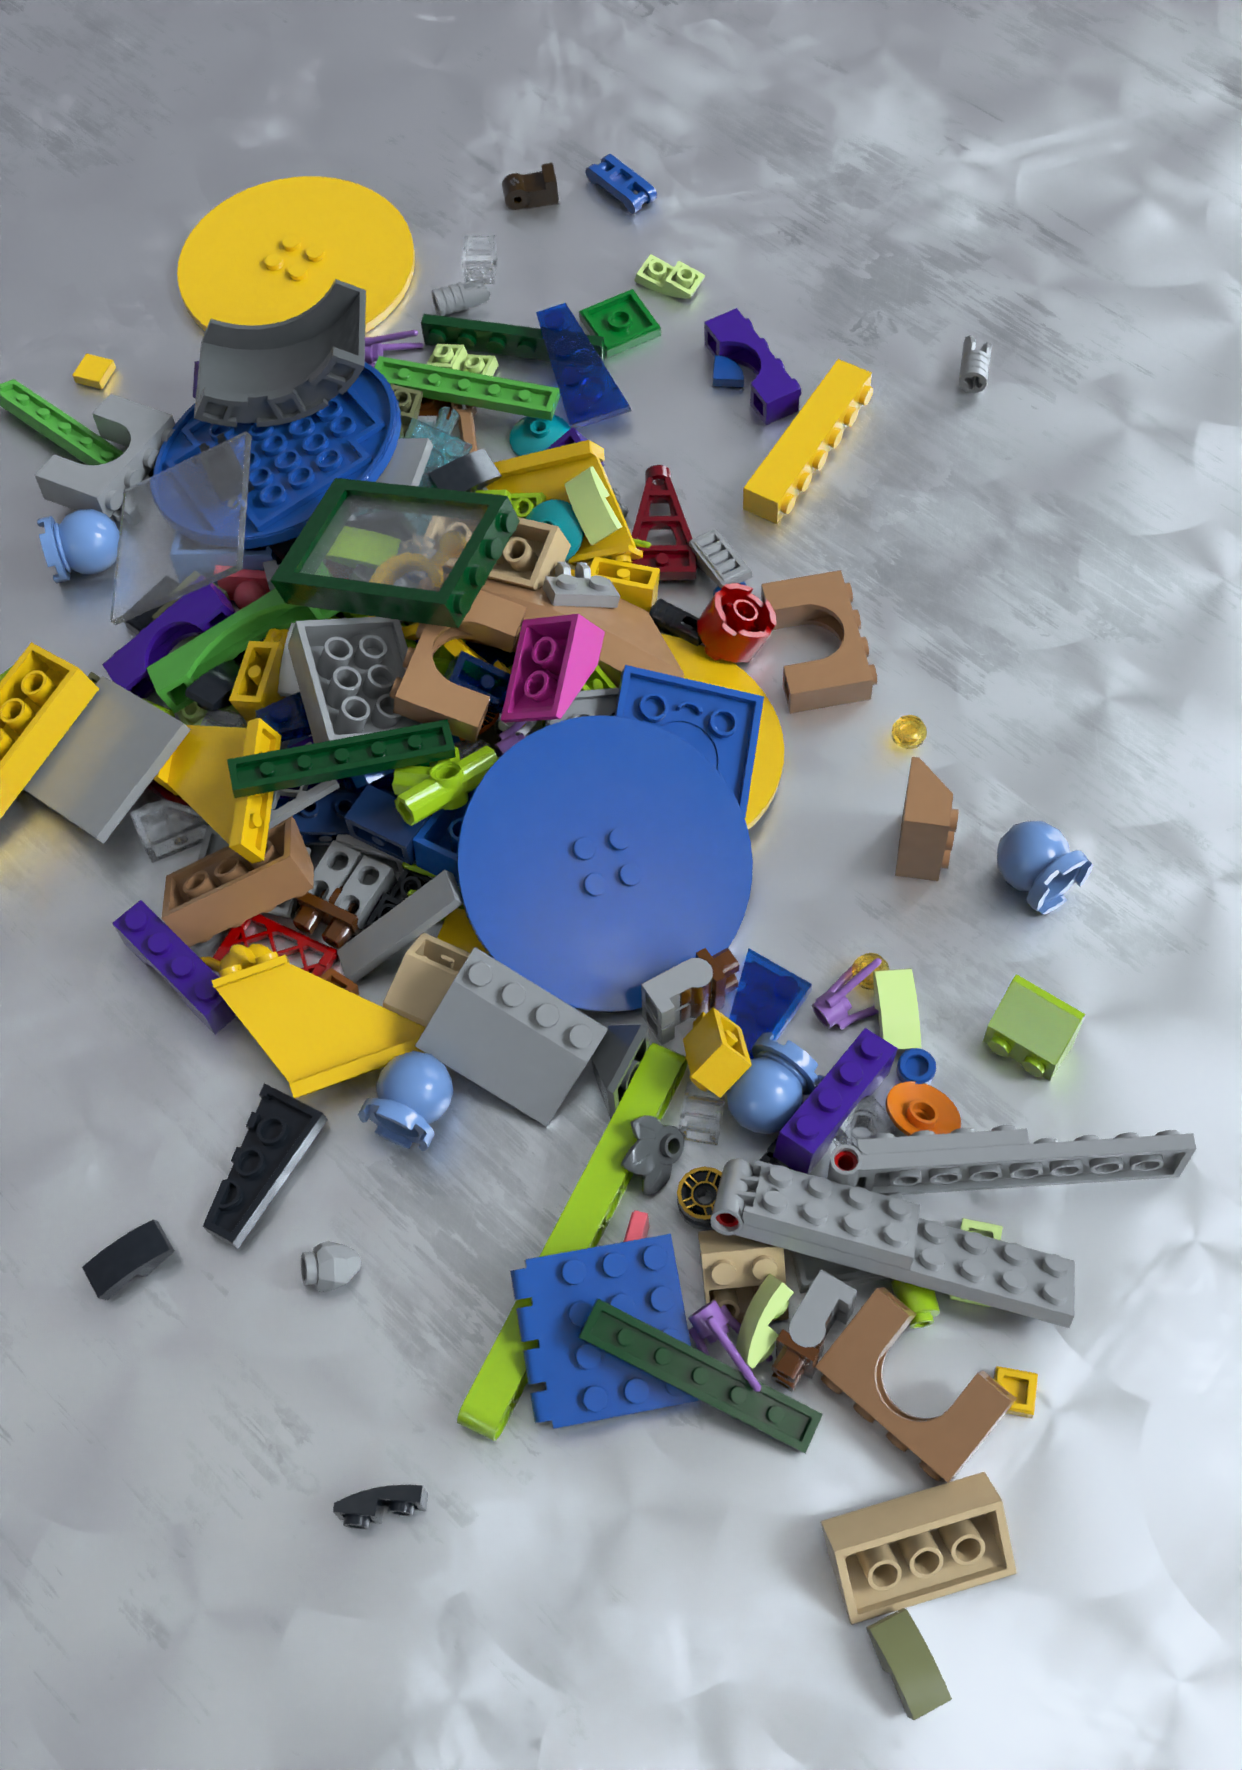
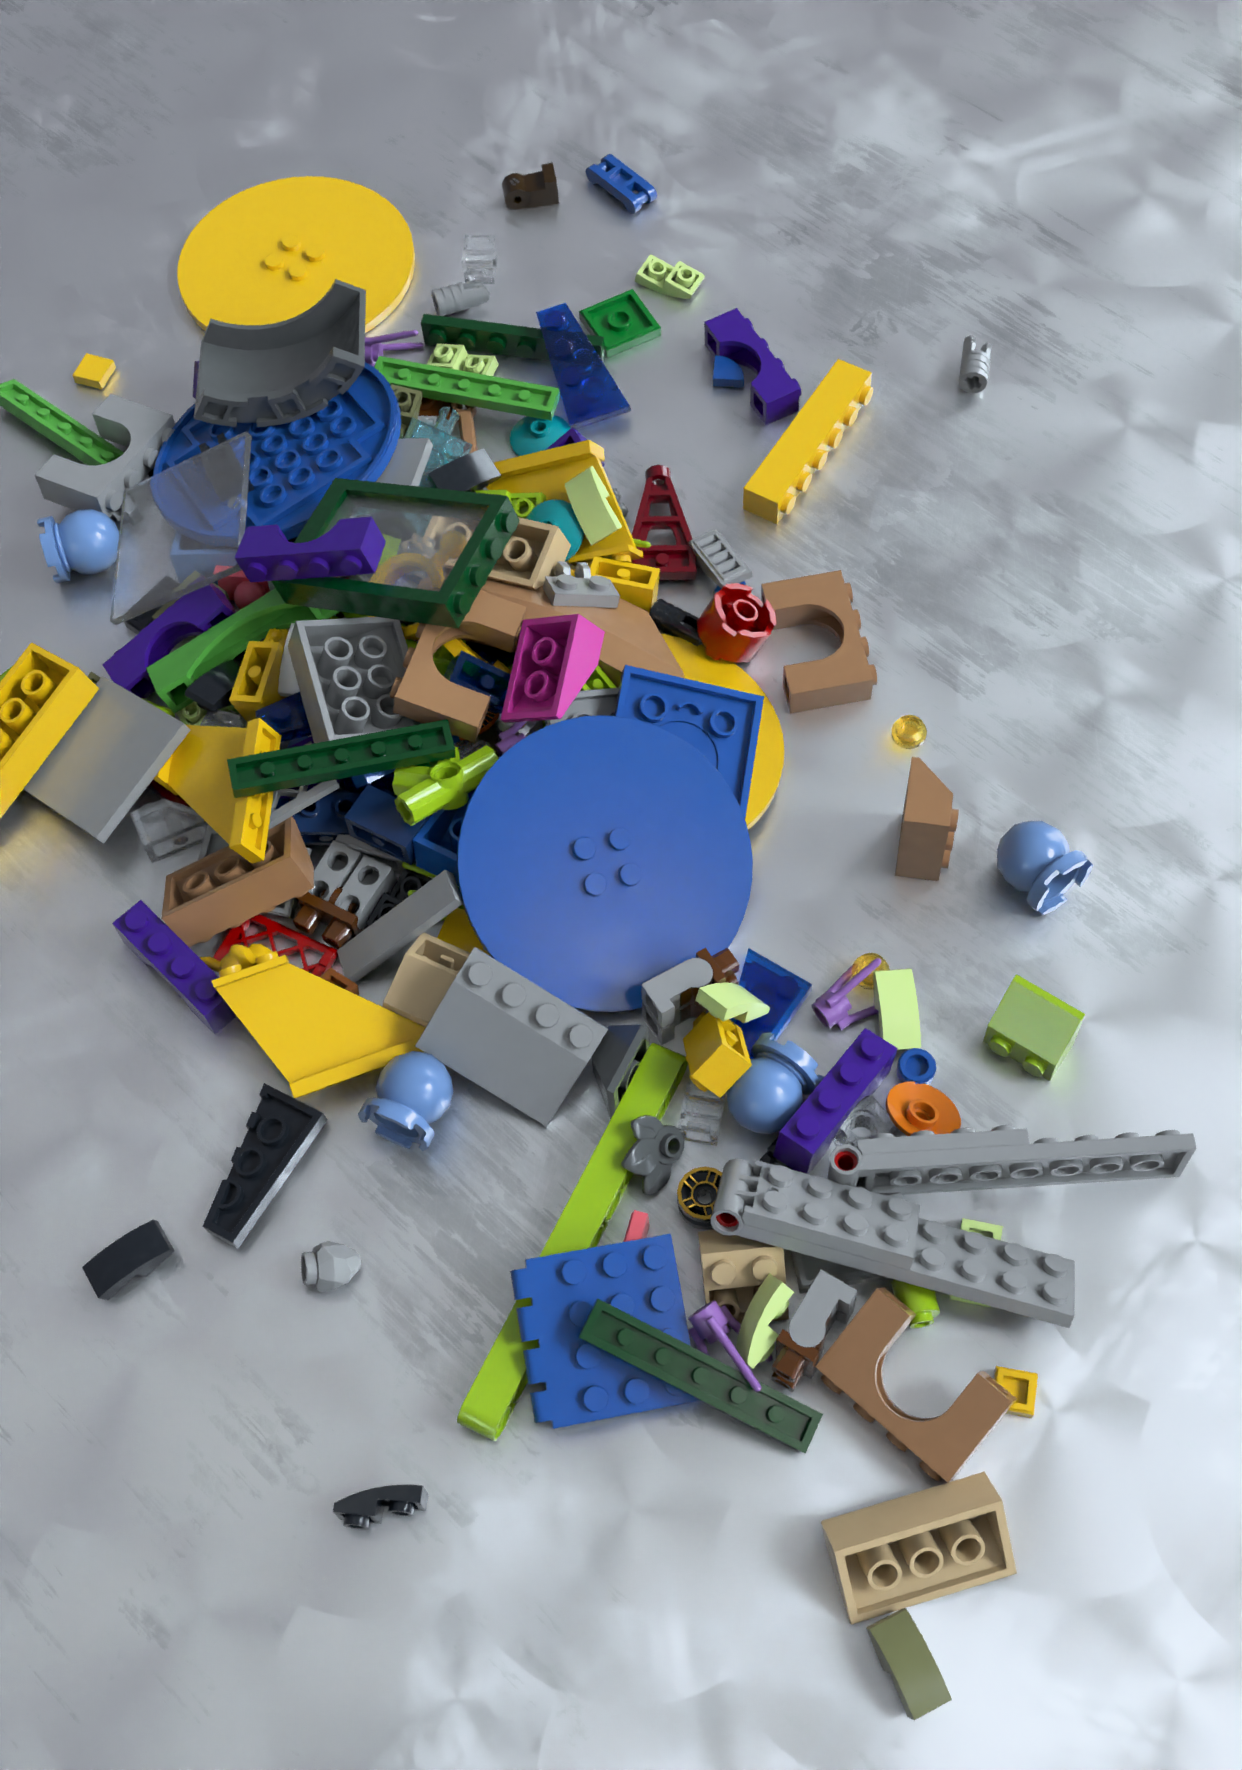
(345, 550): none -> dark purple arch
(731, 1001): none -> yellowish green slope

